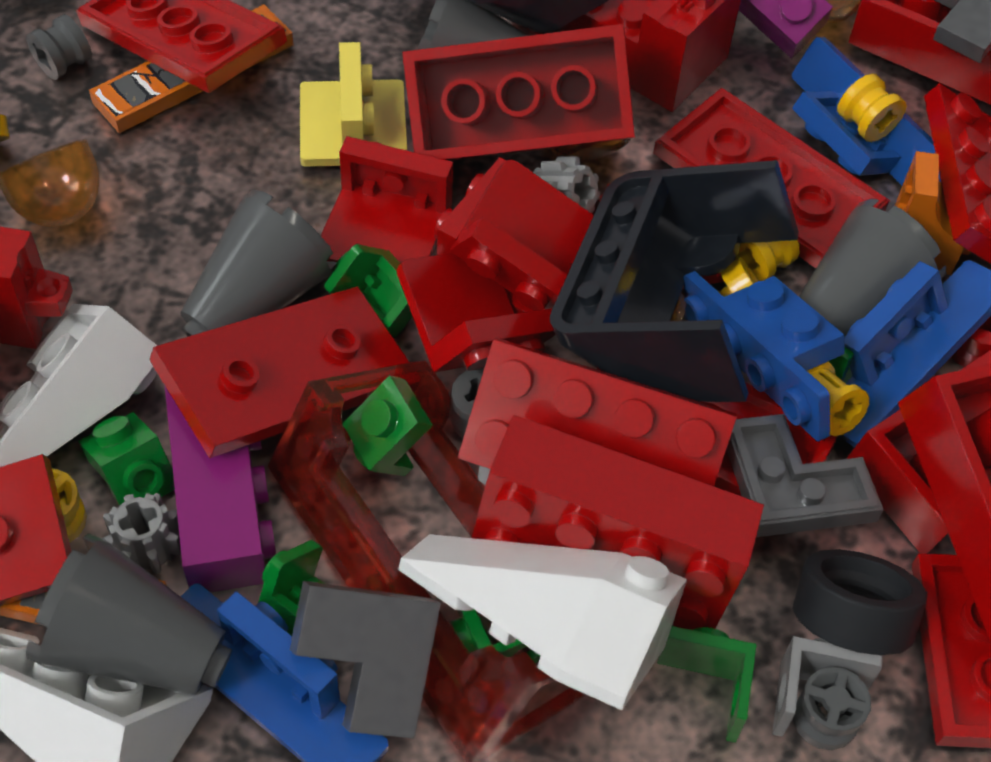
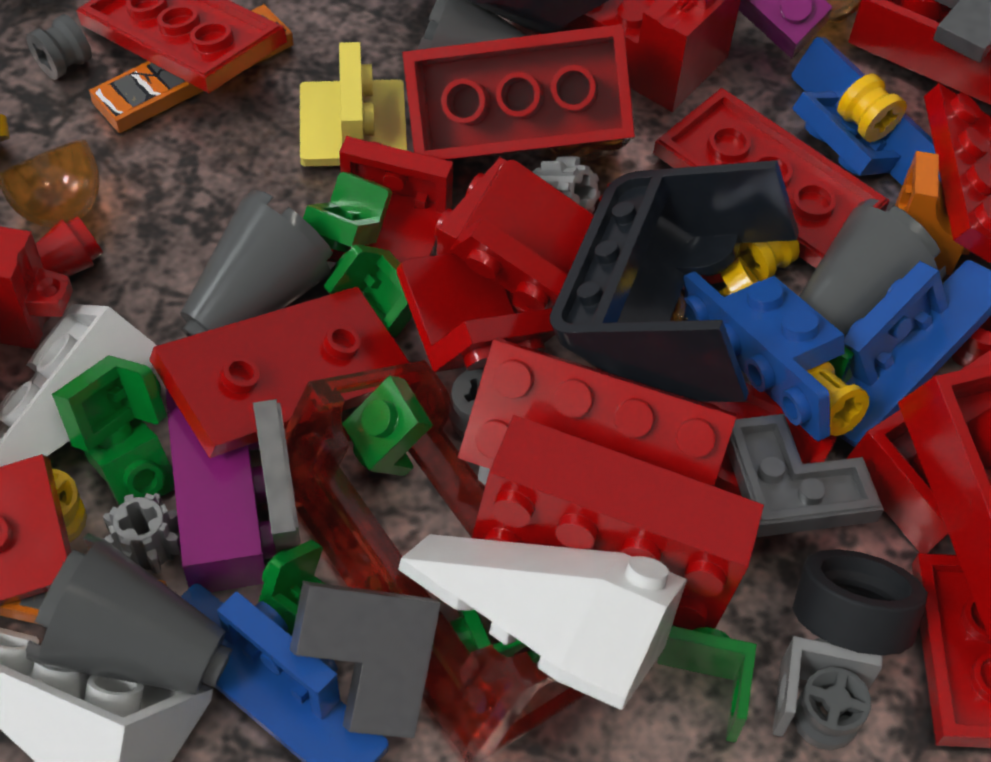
(68, 248): none -> red cone
(107, 399): none -> green bracket
(277, 474): none -> flat silver tile
(352, 214): none -> green bracket

